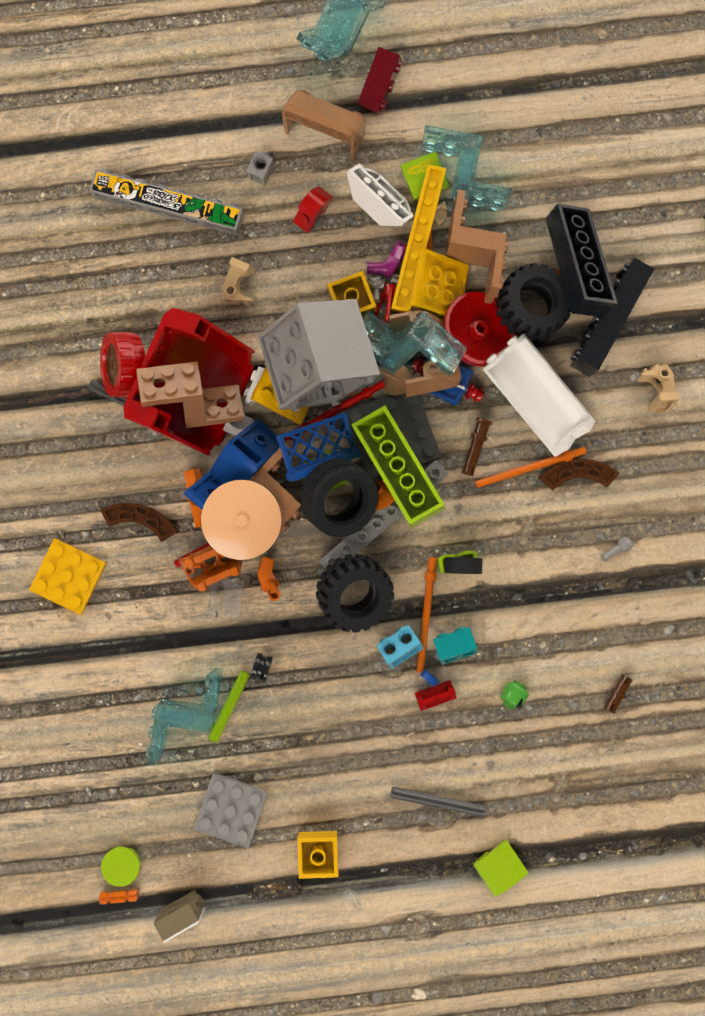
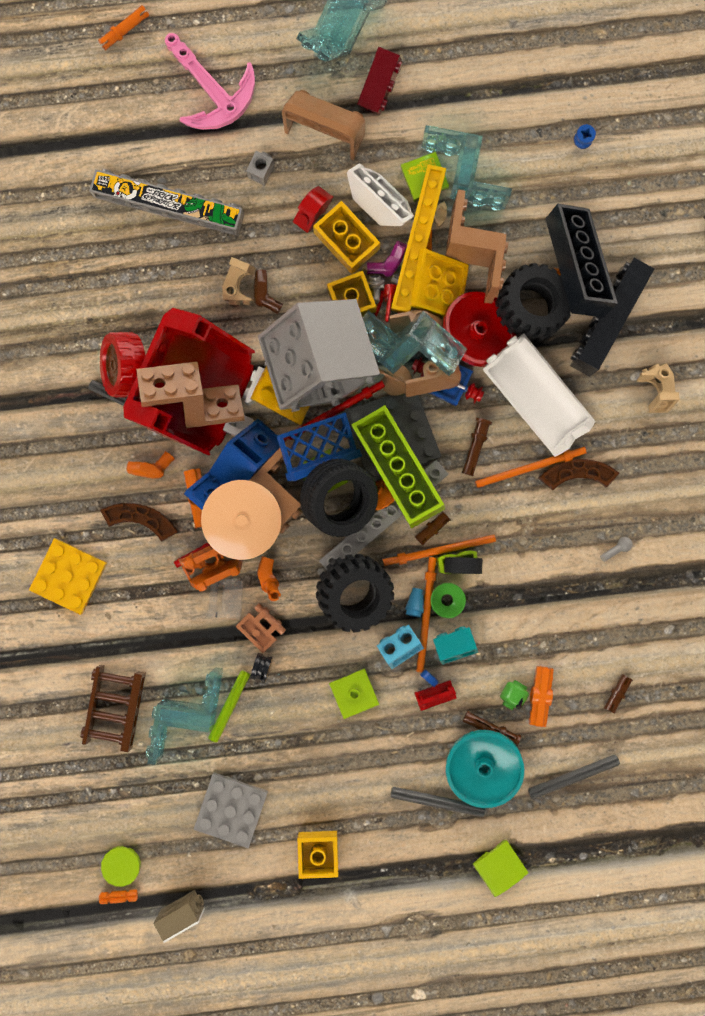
(117, 33): none -> orange pin
(128, 720): none -> reddish brown fence
(149, 470): none -> orange arm
(221, 116): none -> bright pink piece
(256, 632): none -> nougat plate
(261, 293): none -> reddish brown arm
(346, 237): none -> yellow brick
(354, 693): none -> lime plate
(402, 558): none -> orange bar
(415, 603): none -> dark azure cone
(432, 528): none -> reddish brown pin
(455, 607): none -> bright green piece
(482, 724): none -> reddish brown pin
(484, 768): none -> teal dish
(541, 696): none -> orange piece
(574, 776): none -> dark grey axle
(583, 141): none -> blue wheel

